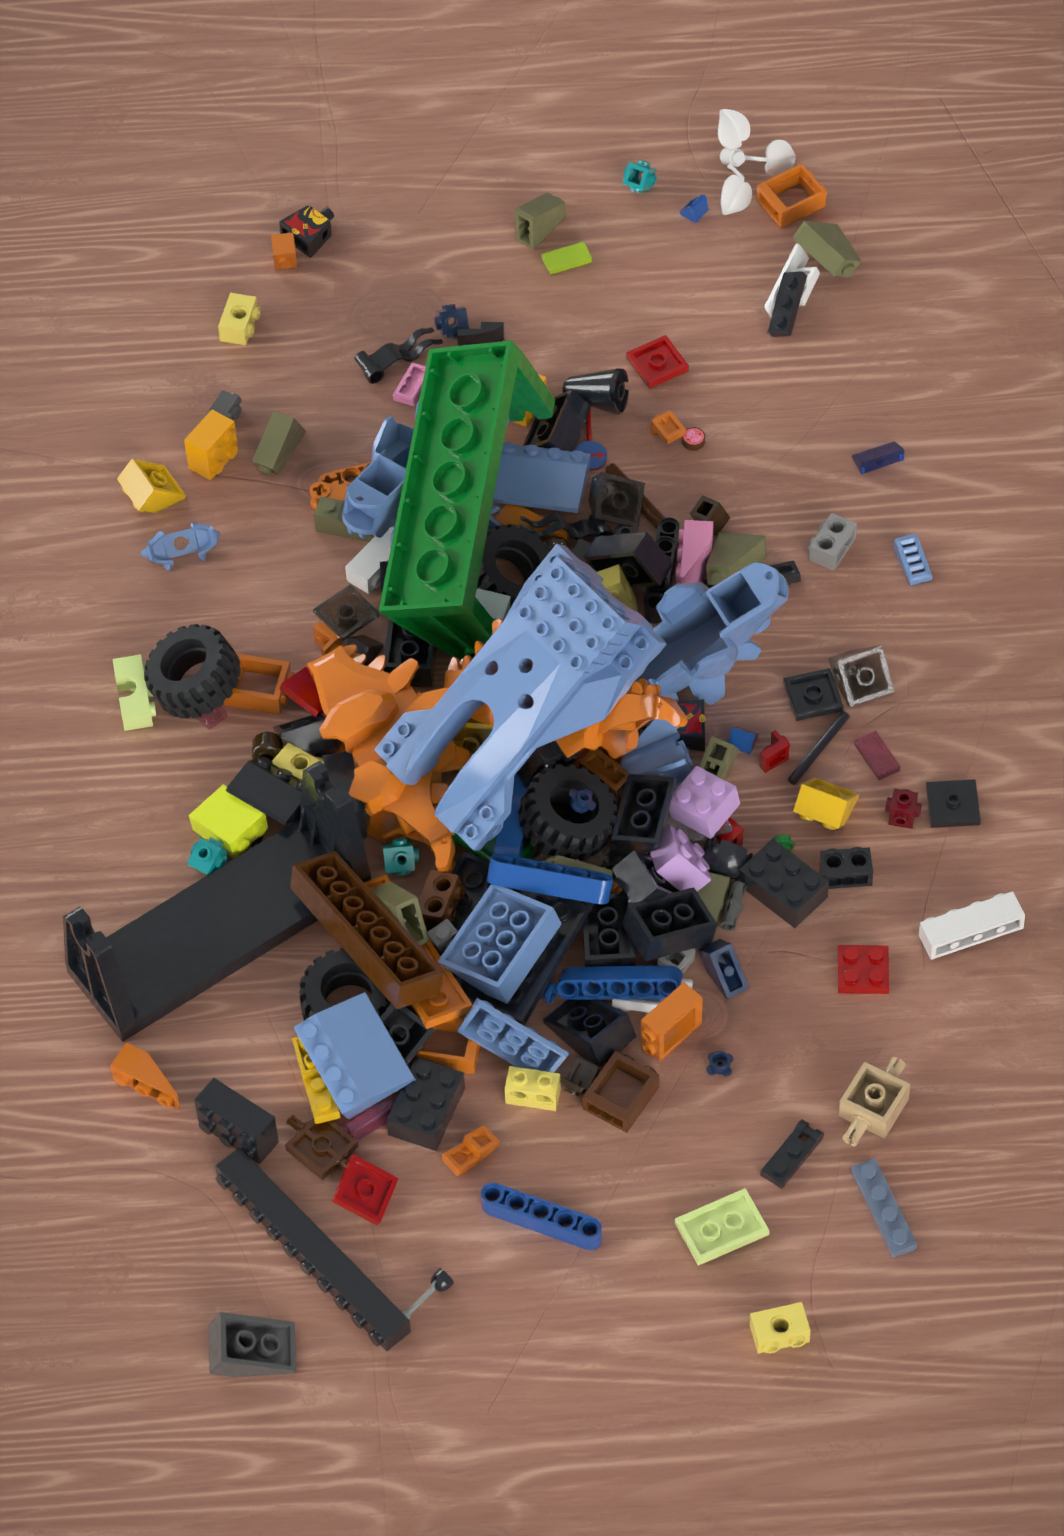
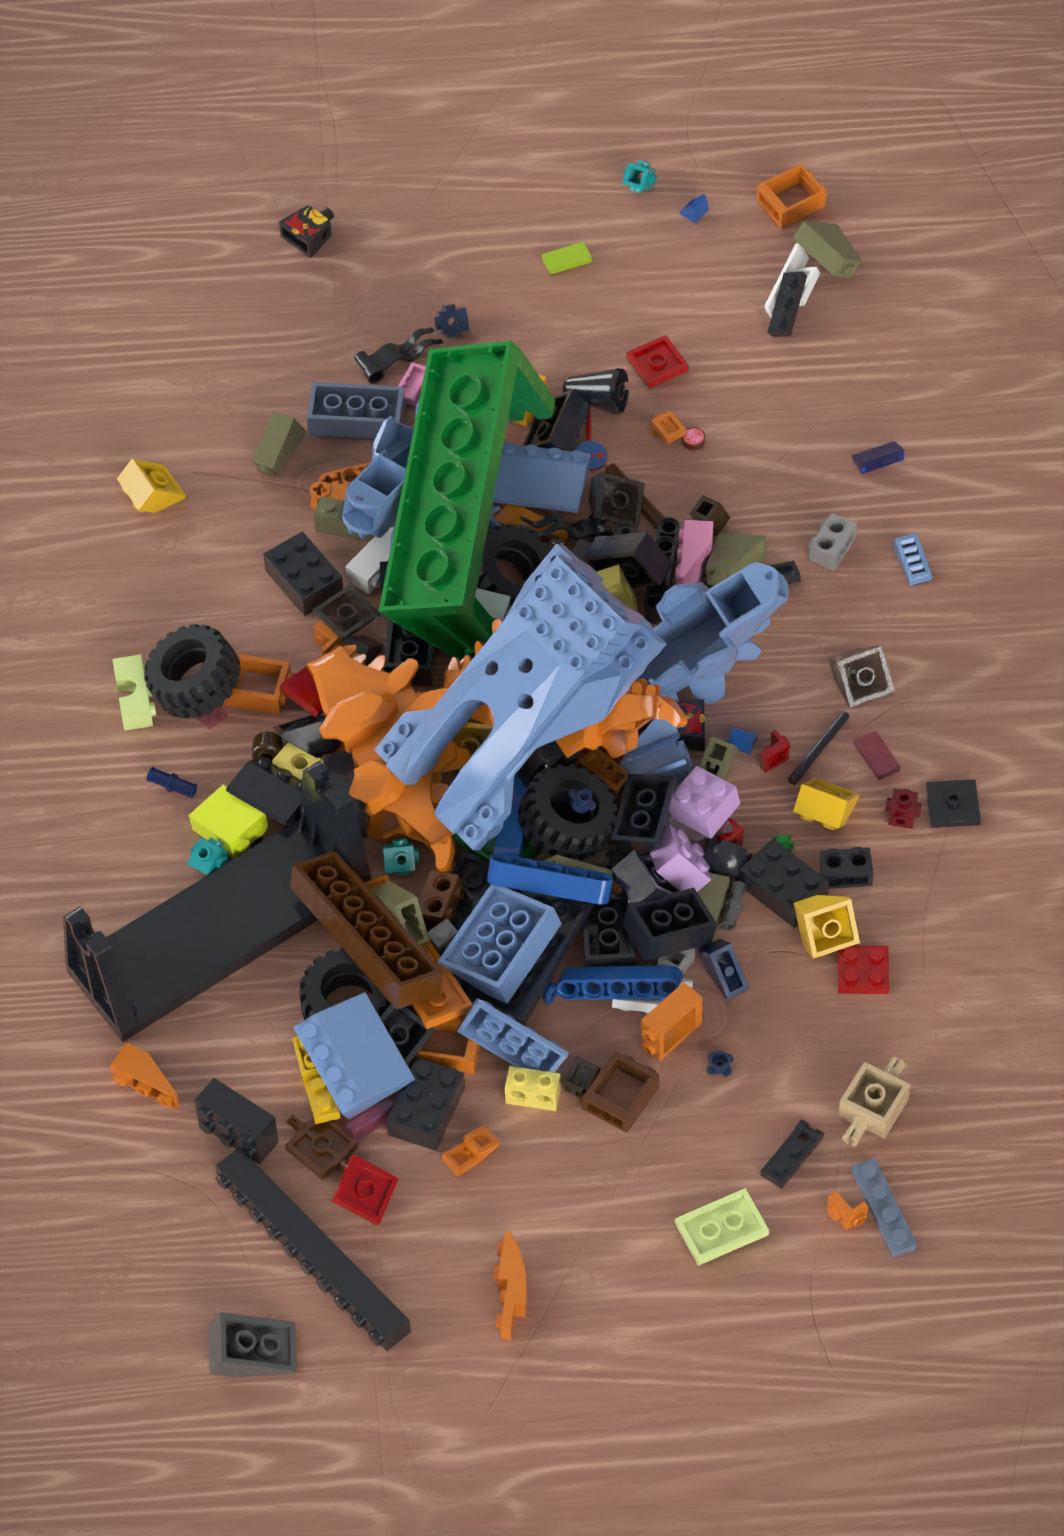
(162, 548): medium blue piece -> none
(172, 782): none -> clear blue pin
(211, 445): light orange brick -> none
(228, 405): dark grey brick -> none
(238, 319): light yellow brick -> none
(284, 251): orange brick -> none
(302, 572): none -> black brick
(353, 409): none -> sand blue brick
(440, 1282): hinge -> none
(488, 333): black slope -> none
(512, 1284): none -> orange slope
(534, 1206): blue beam -> none
(538, 219): olive slope -> none
(591, 1028): black slope -> none
(731, 131): white plant -> none
(789, 1317): light yellow brick -> none
(813, 694): black plate -> none
(826, 924): none -> yellow slope
(840, 1211): none -> orange bracket
(971, 925): white brick -> none

